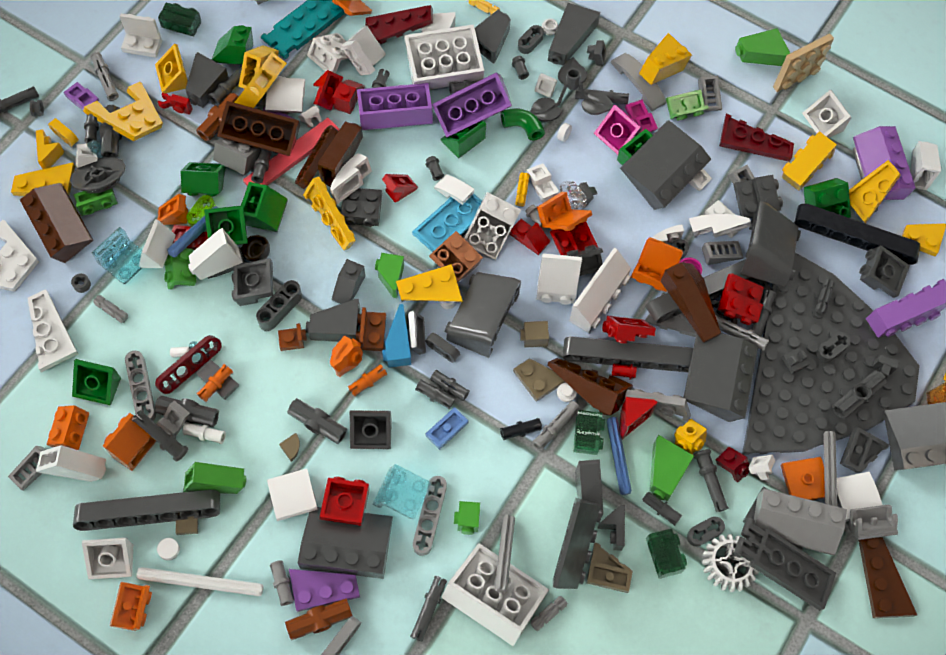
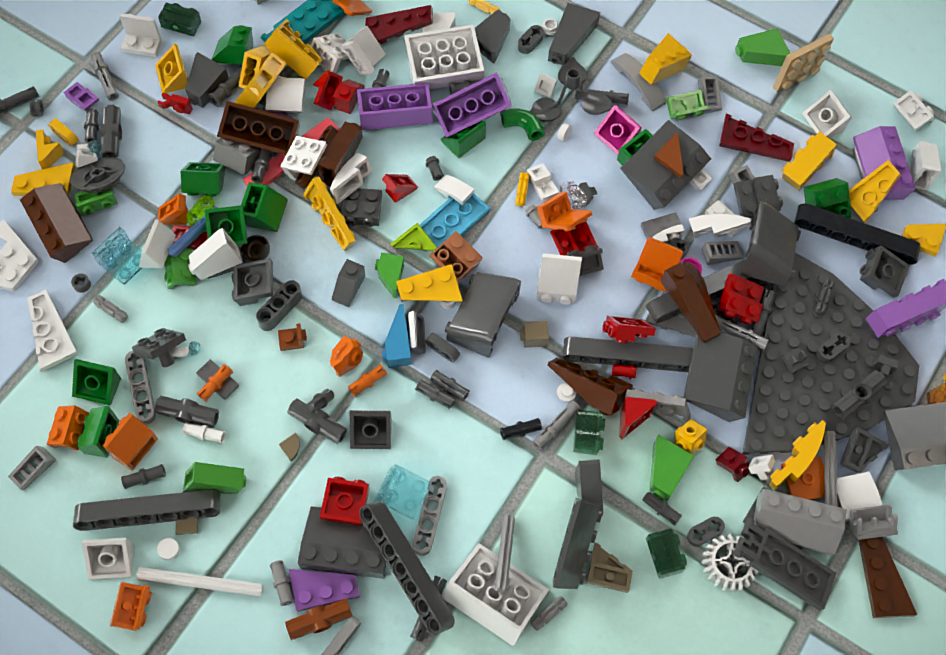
(71, 464): white slope -> none
(97, 426): none -> green slope
(132, 120): yellow wing -> none
(143, 476): none -> dark grey pin
(159, 345): none -> dark grey plate
(166, 441): dark grey pin -> none
(173, 419): light grey slope -> none
(190, 367): dark red beam -> none
(212, 123): dark orange piece -> none
(292, 50): none -> yellow wedge
(292, 494): white slope -> none
(303, 156): none -> white bracket
(311, 113): white tile -> none
(320, 400): none -> dark grey axle
(334, 322): dark grey slope -> none
(371, 330): dark orange bracket -> none
(407, 568): none -> dark grey beam
(414, 239): none -> lime tile
(446, 428): medium blue plate -> none
(467, 517): bright green brick -> none
(491, 225): white slope -> none
(519, 64): dark grey pin -> none
(530, 236): red slope -> none
(537, 378): dark tan wing -> none
(597, 52): dark grey tile -> none
(600, 292): white slope -> none
(616, 522): dark grey slope -> none
(618, 456): medium blue axle -> none
(640, 115): dark pink slope -> none
(659, 224): none -> flat silver tile
(670, 156): none -> dark orange tile
(708, 470): dark grey pin -> none
(805, 451): none -> yellow slope
(913, 110): none -> white bracket

